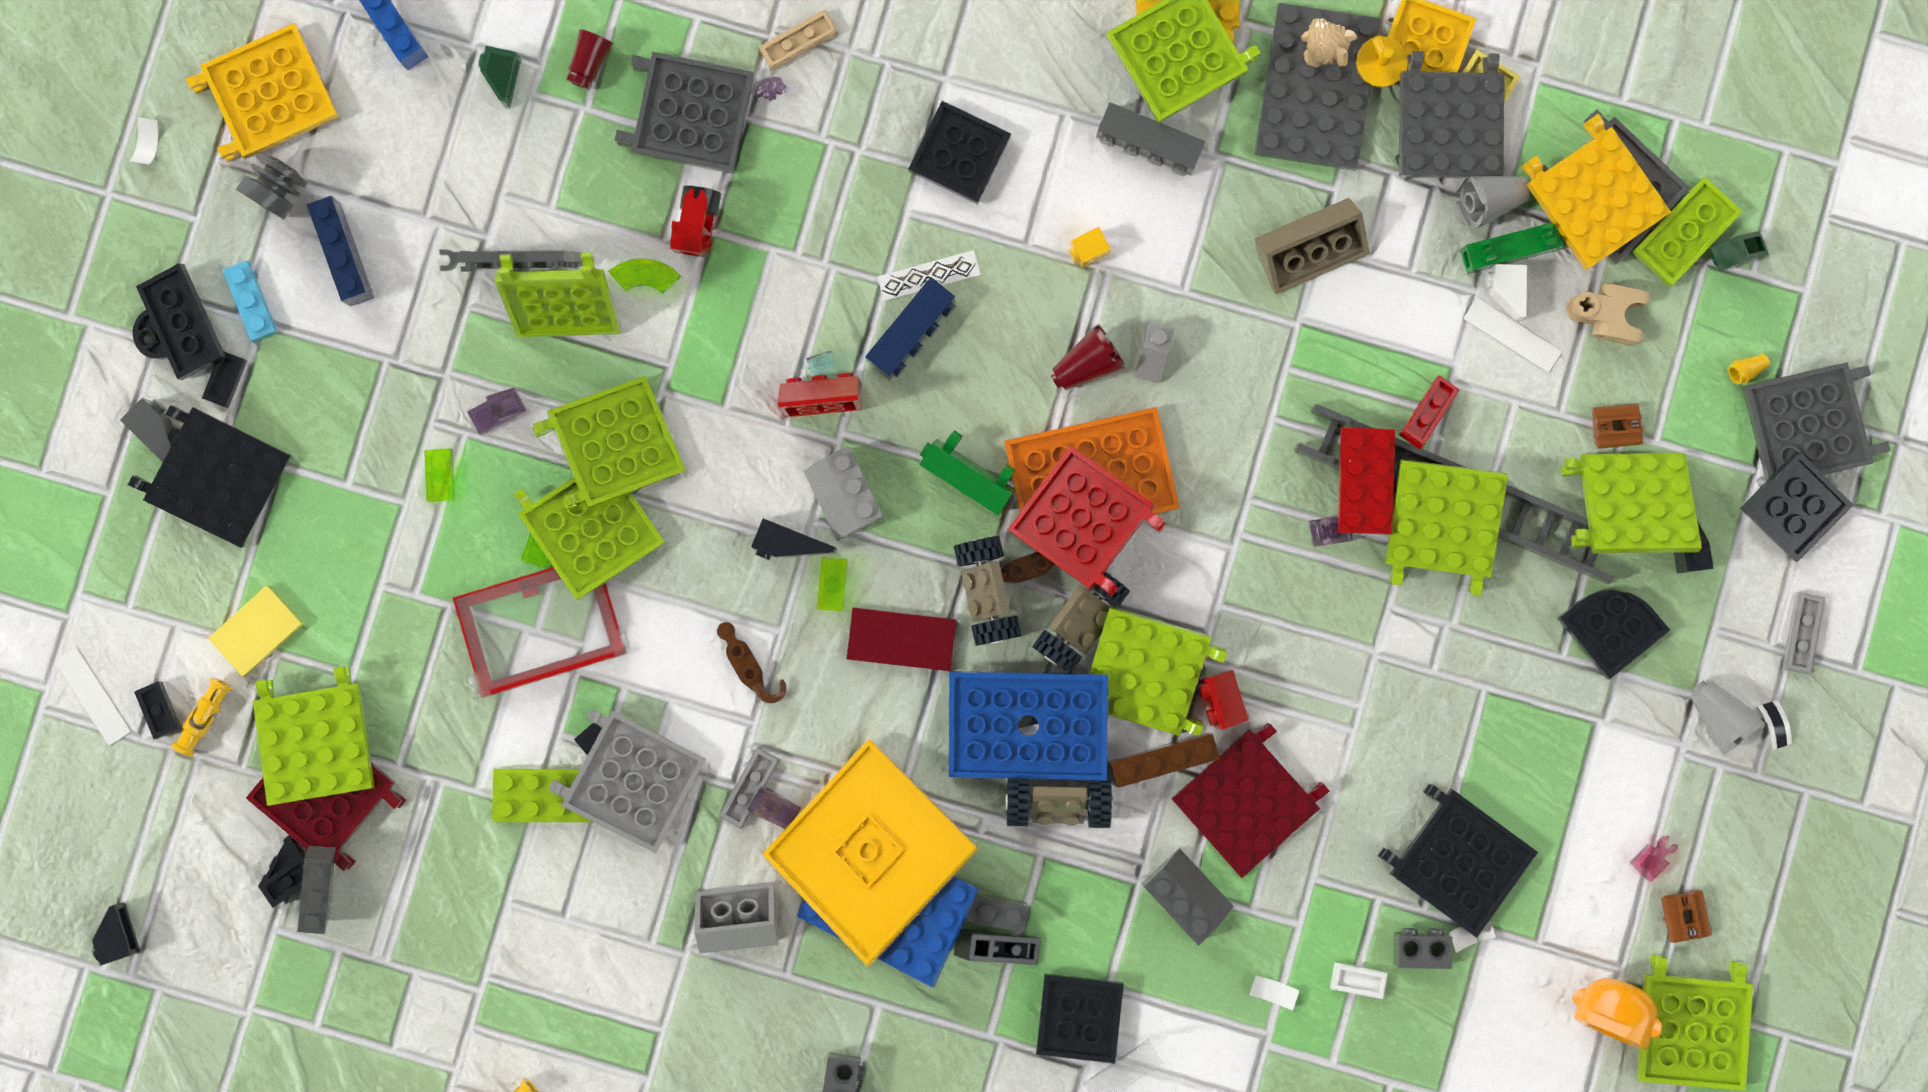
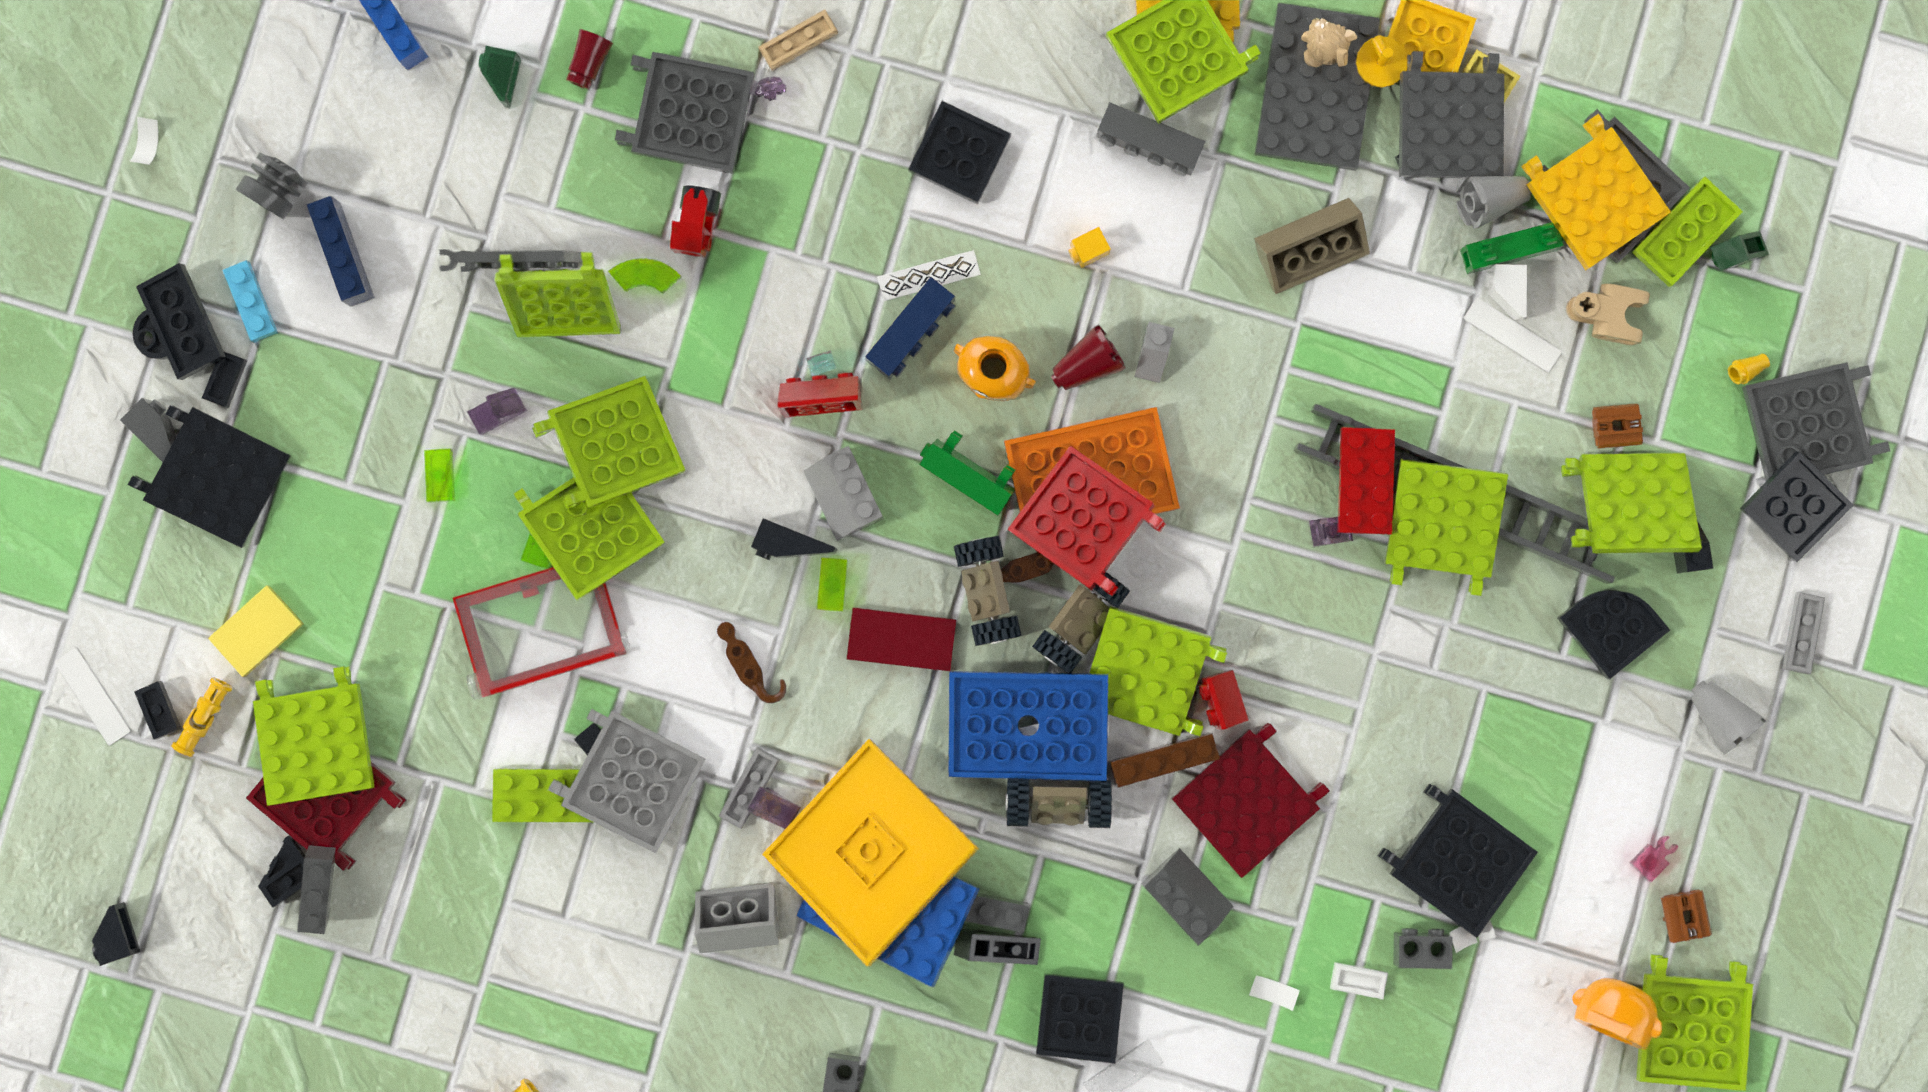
(266, 92): yellow plate -> none
(999, 389): none -> light orange piece
(1429, 412): red tile -> none
(1777, 724): sticker -> none

